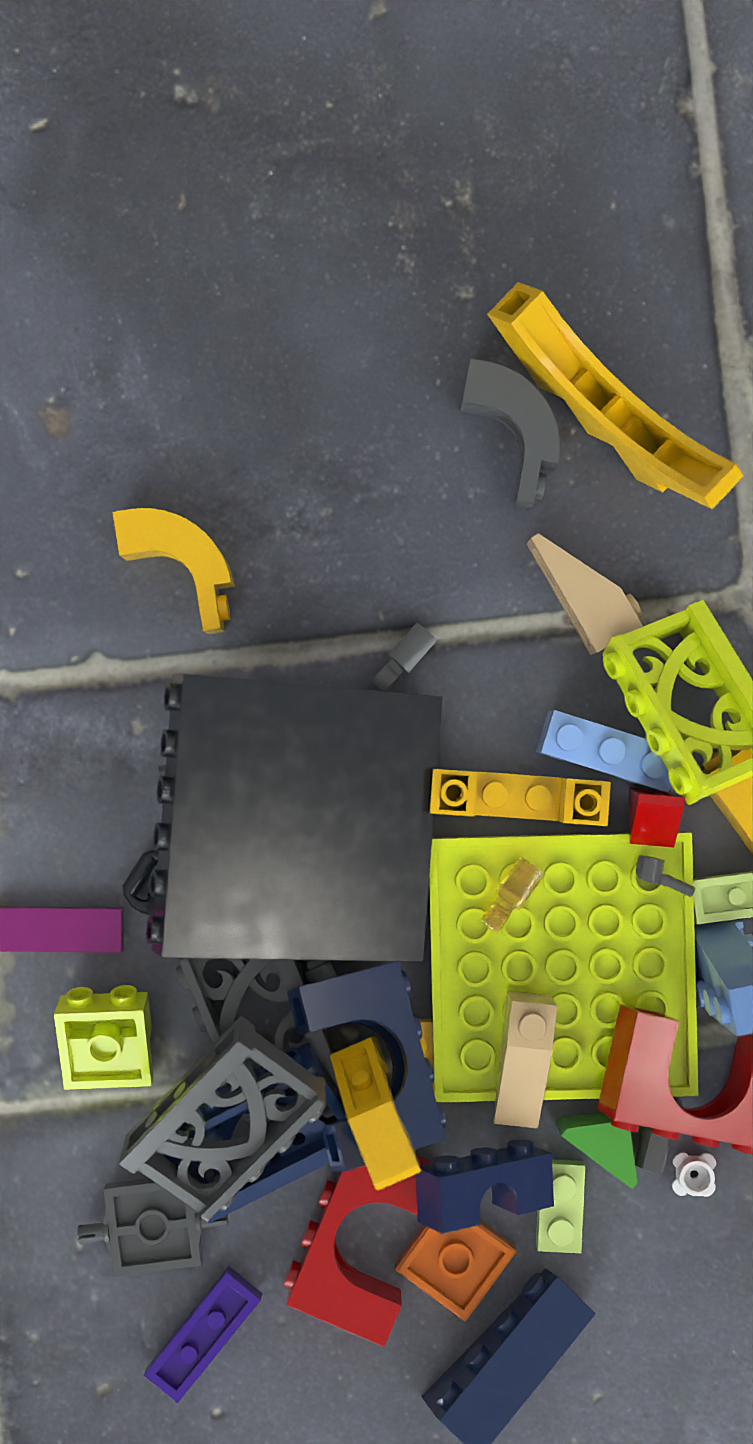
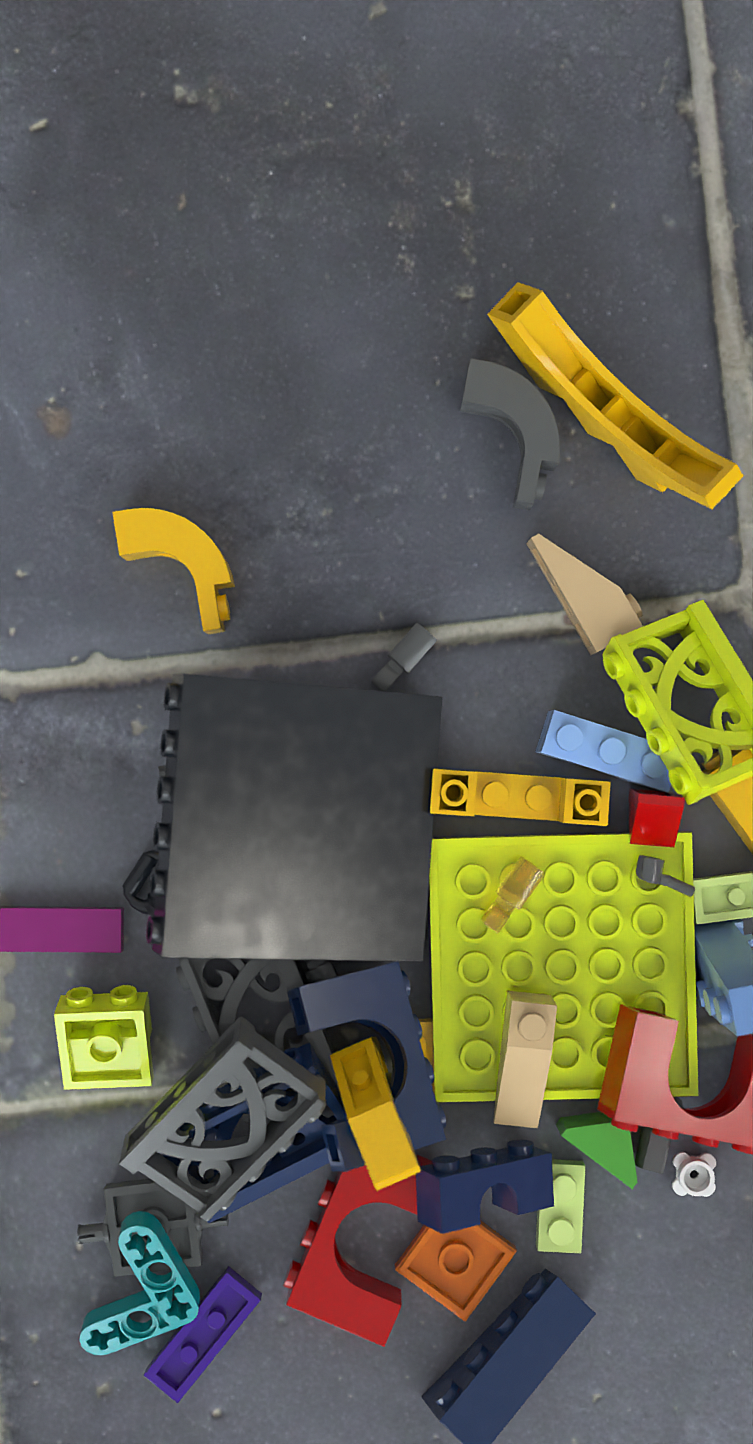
(154, 1299): none -> teal beam

